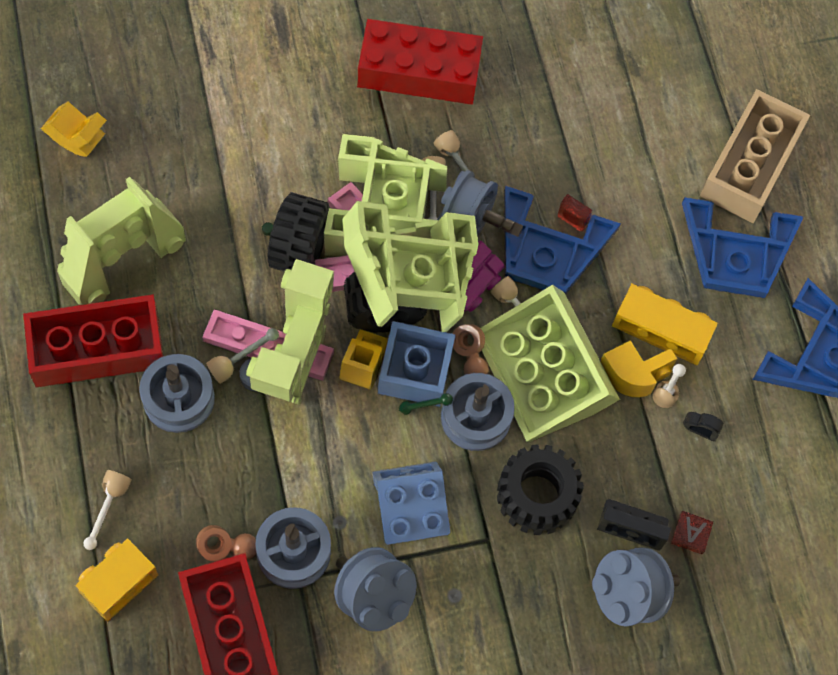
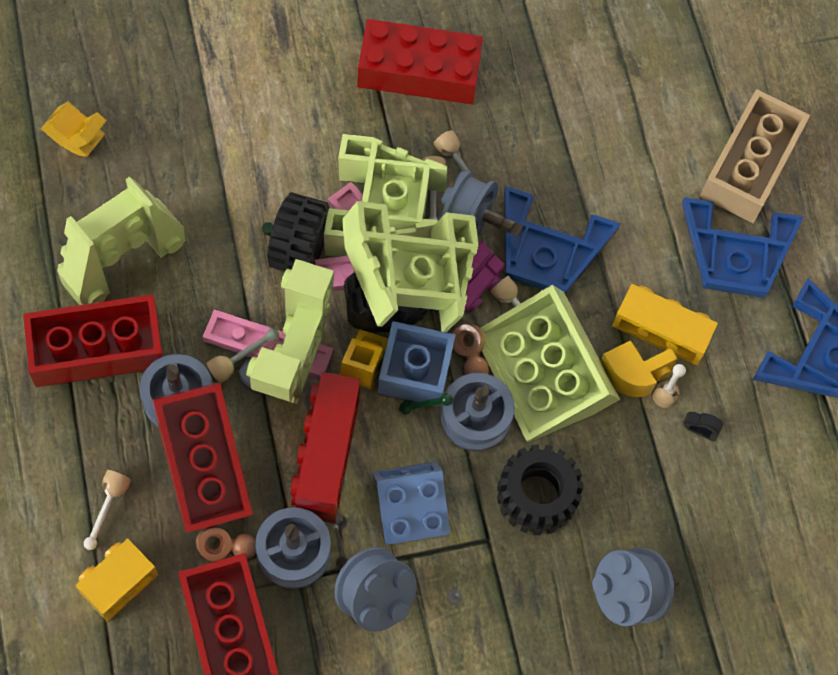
(202, 457): none -> red brick
(327, 445): none -> red brick
(574, 213): clear red tile -> none
(634, 524): black bracket -> none
(692, 532): clear red tile -> none

